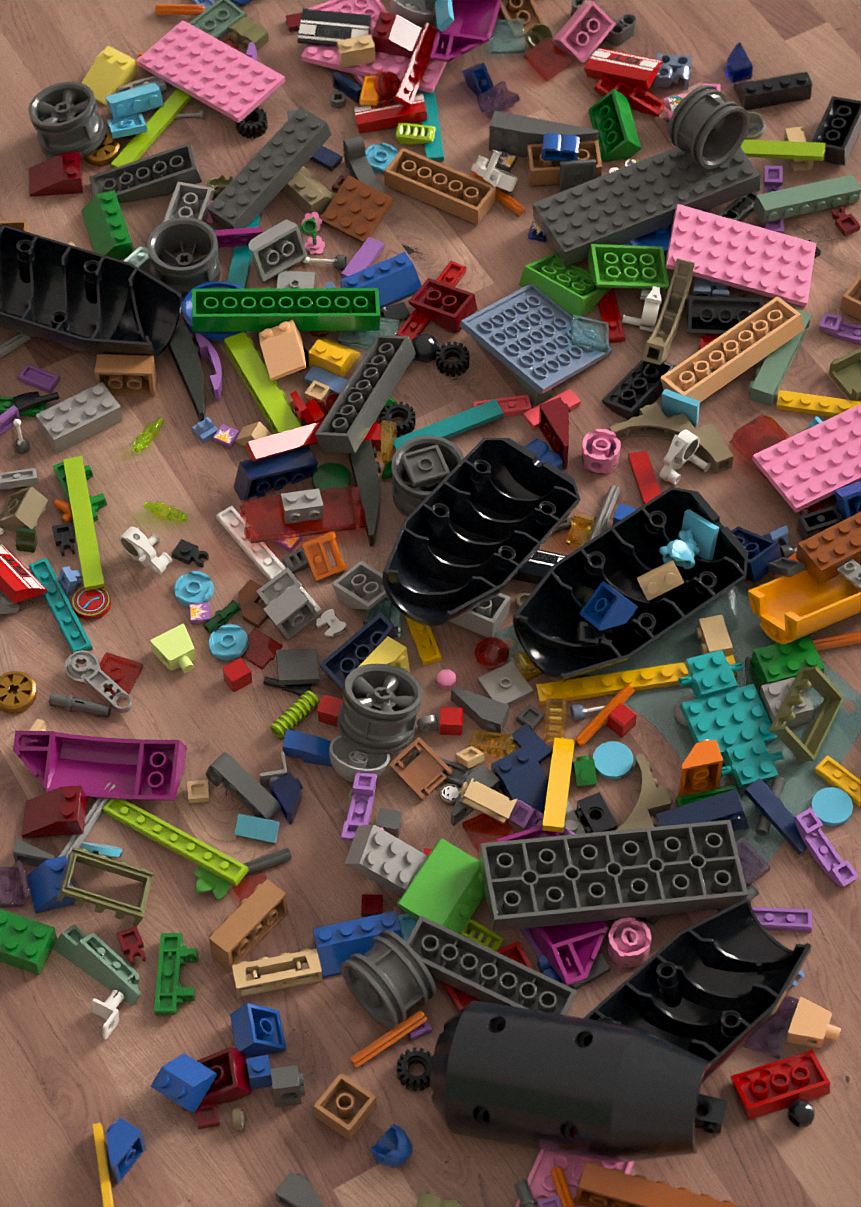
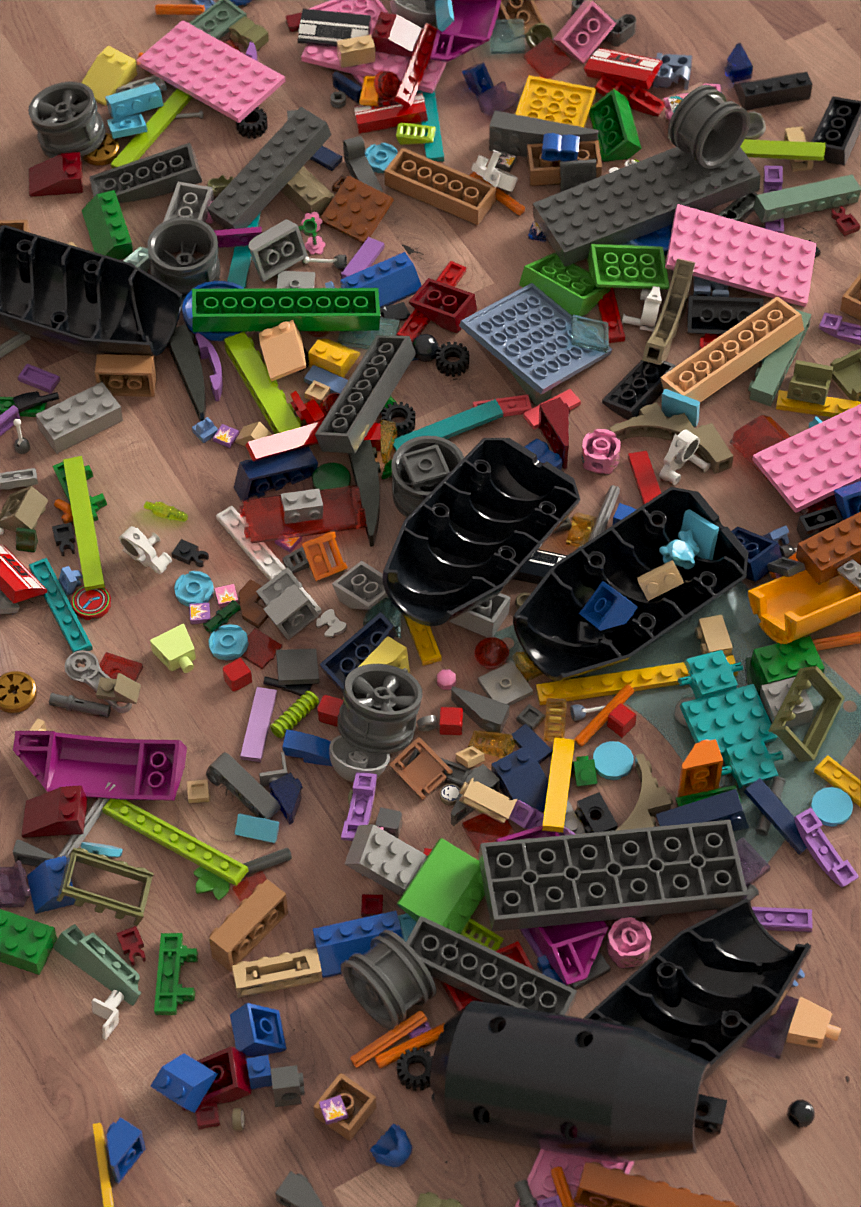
(120, 689): none -> dark tan slope
(148, 434): clear neon green piece -> none
(225, 595): none -> tile
(258, 724): none -> lavender tile
(333, 1110): none -> tile
(419, 1042): none -> orange axle
(556, 101): none -> yellow plate
(780, 1084): red slope -> none
(810, 382): none -> olive panel

